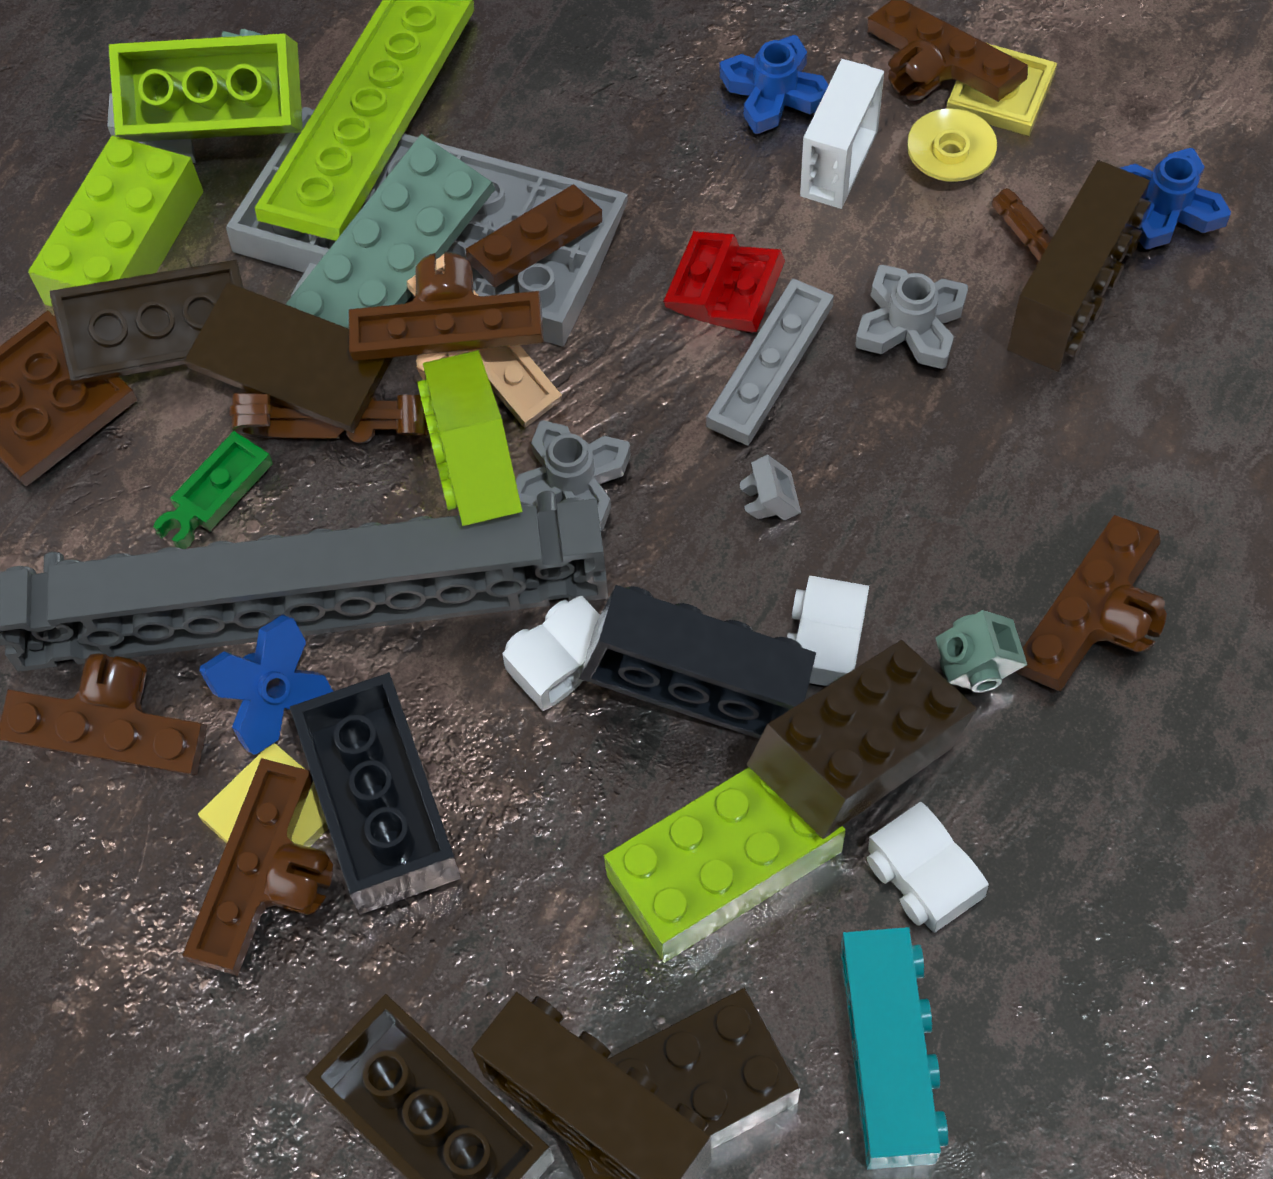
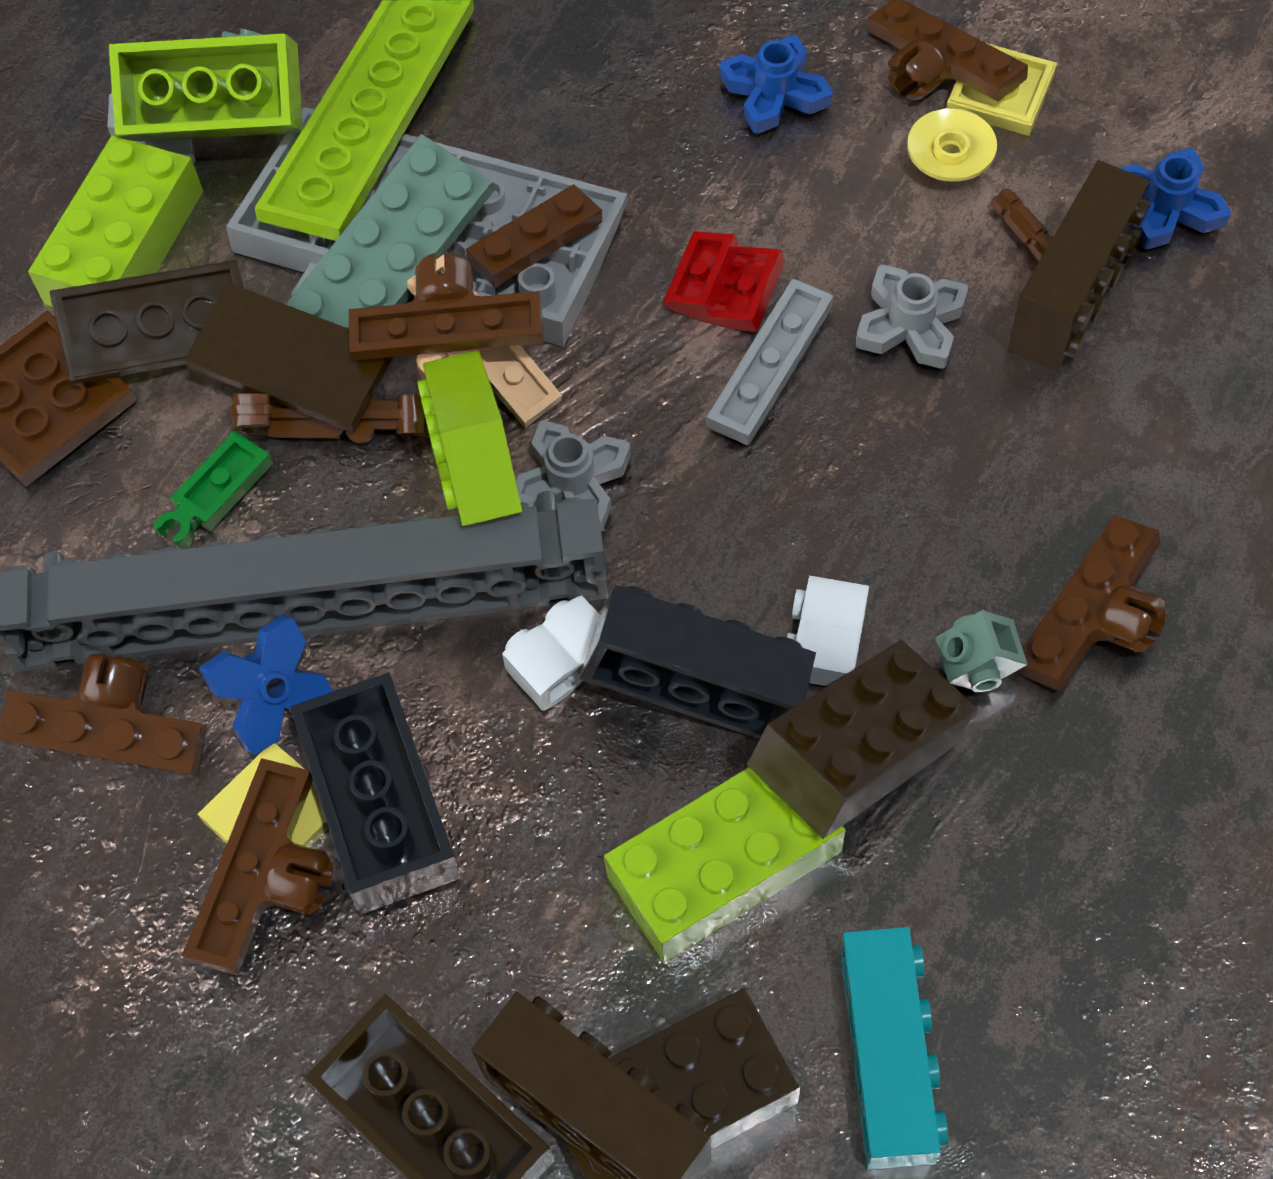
(775, 490): light grey tile -> none
(841, 133): white window -> none
(926, 867): white brick -> none

